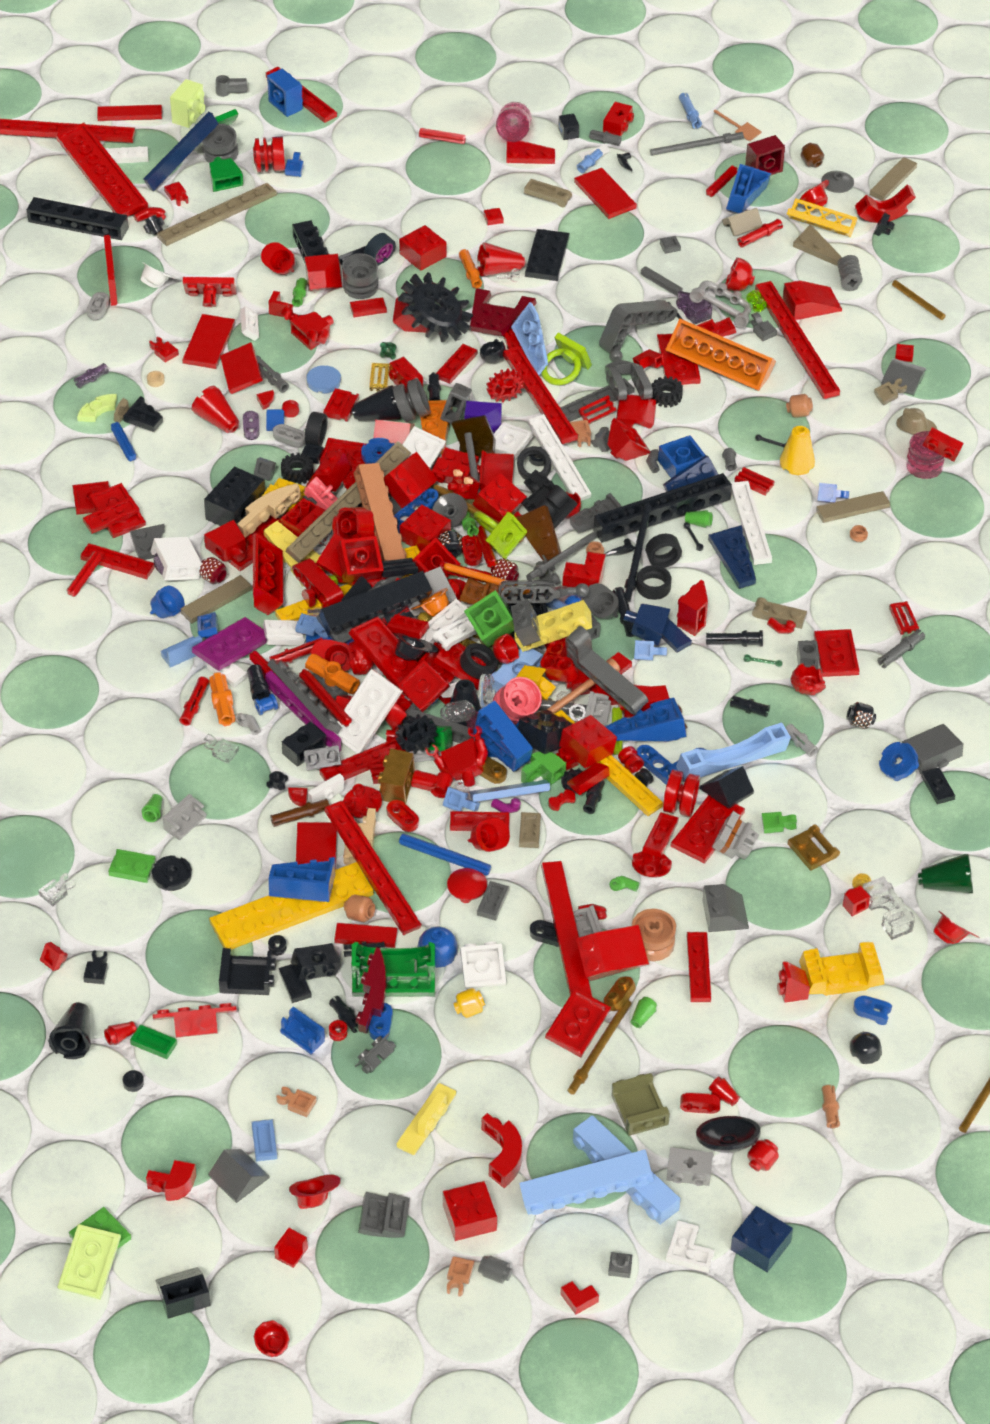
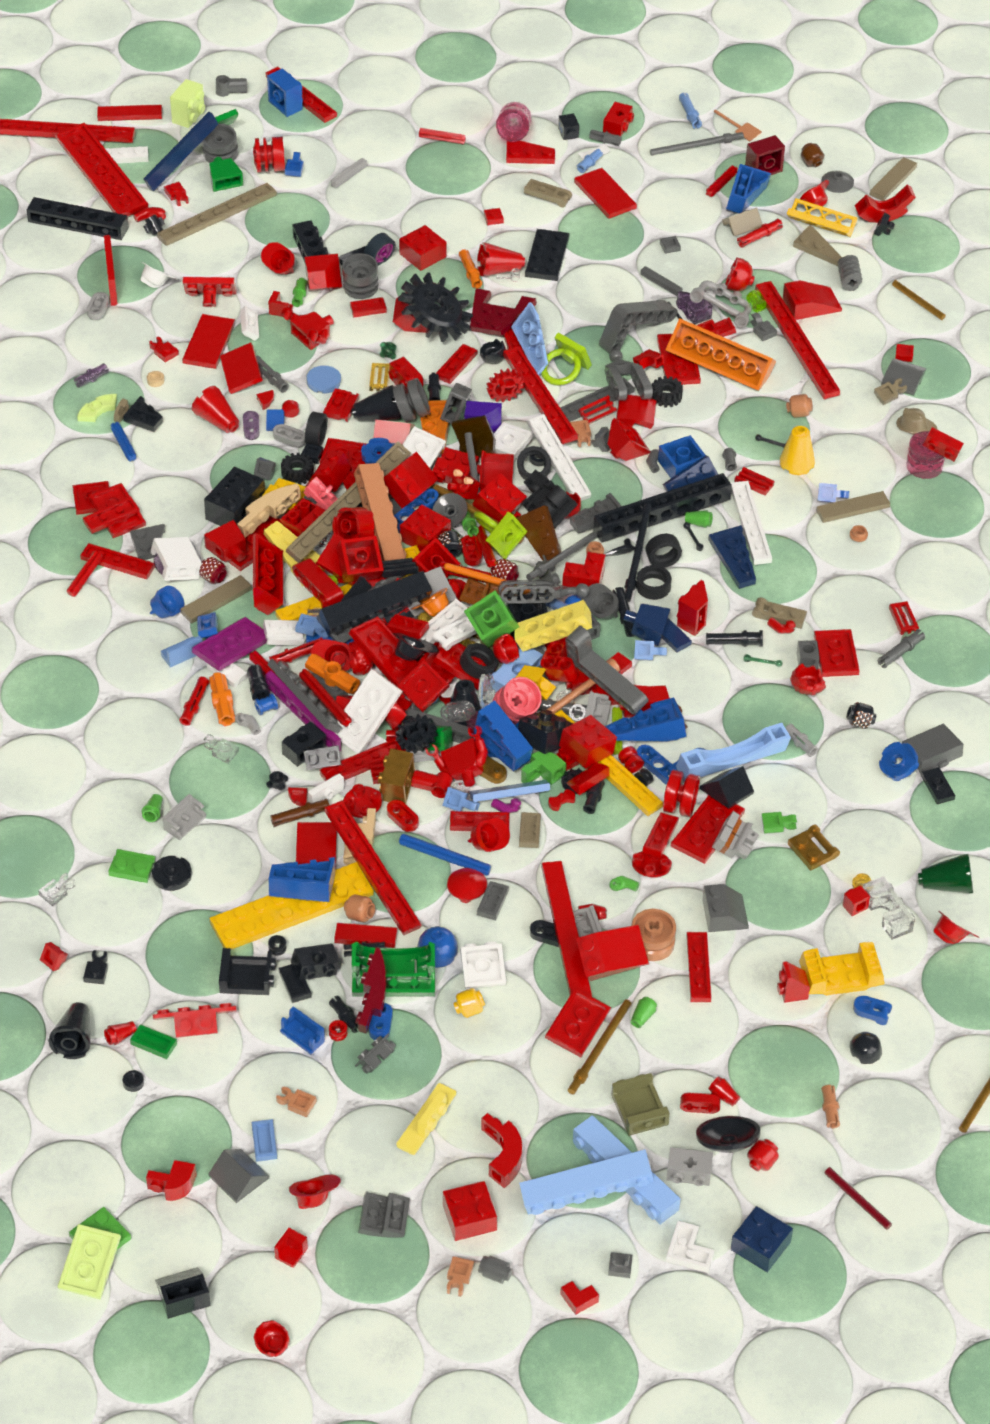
(309, 597): red tile -> none
(349, 172): none -> light grey axle
(525, 623): dark grey brick -> none
(620, 993): pearl gold plate -> none
(622, 158): black bar -> none
(750, 706): black pin -> none
(848, 1189): none -> dark red bar

